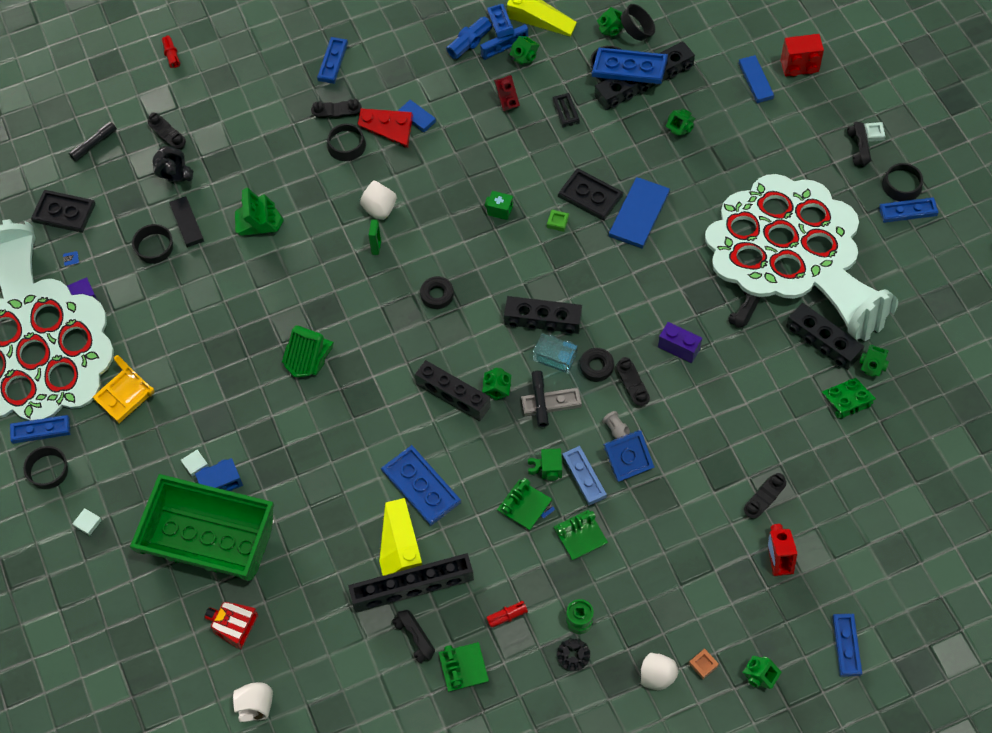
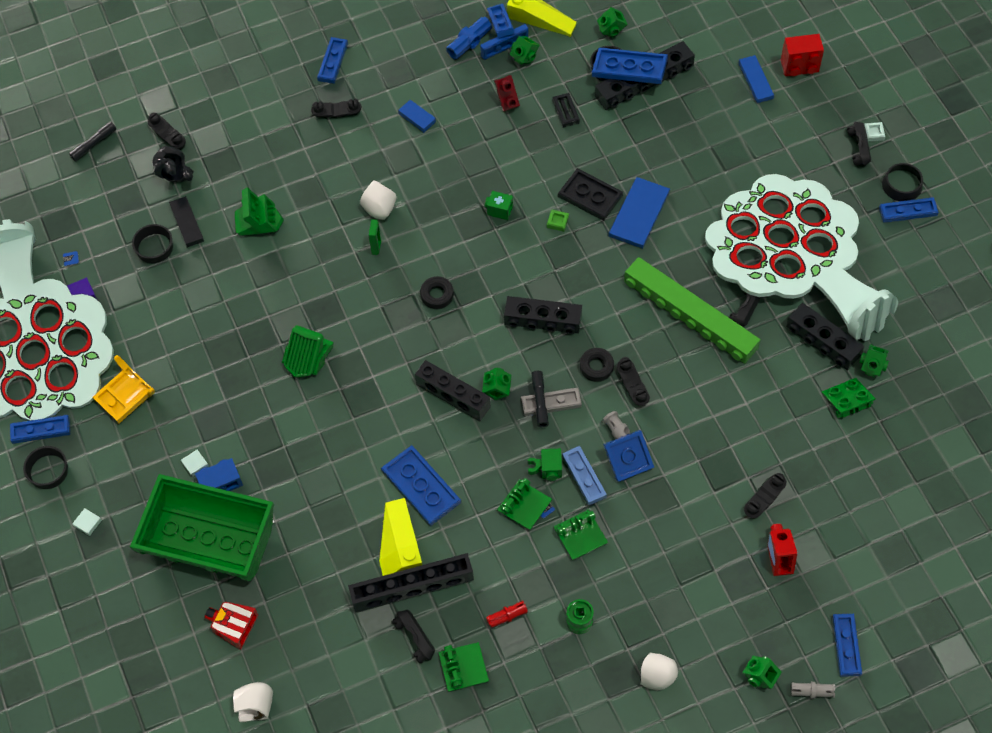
(63, 211): black tile -> none
(171, 52): red axle -> none
(346, 155): black tyre -> none
(389, 124): red wing -> none
(555, 353): clear light blue brick -> none
(573, 663): black gear -> none
(643, 18): black tyre -> none
(675, 122): green brick -> none
(679, 342): dark purple brick -> none
(691, 310): none -> bright green brick
(703, 664): nougat plate -> none
(813, 689): none -> light grey pin

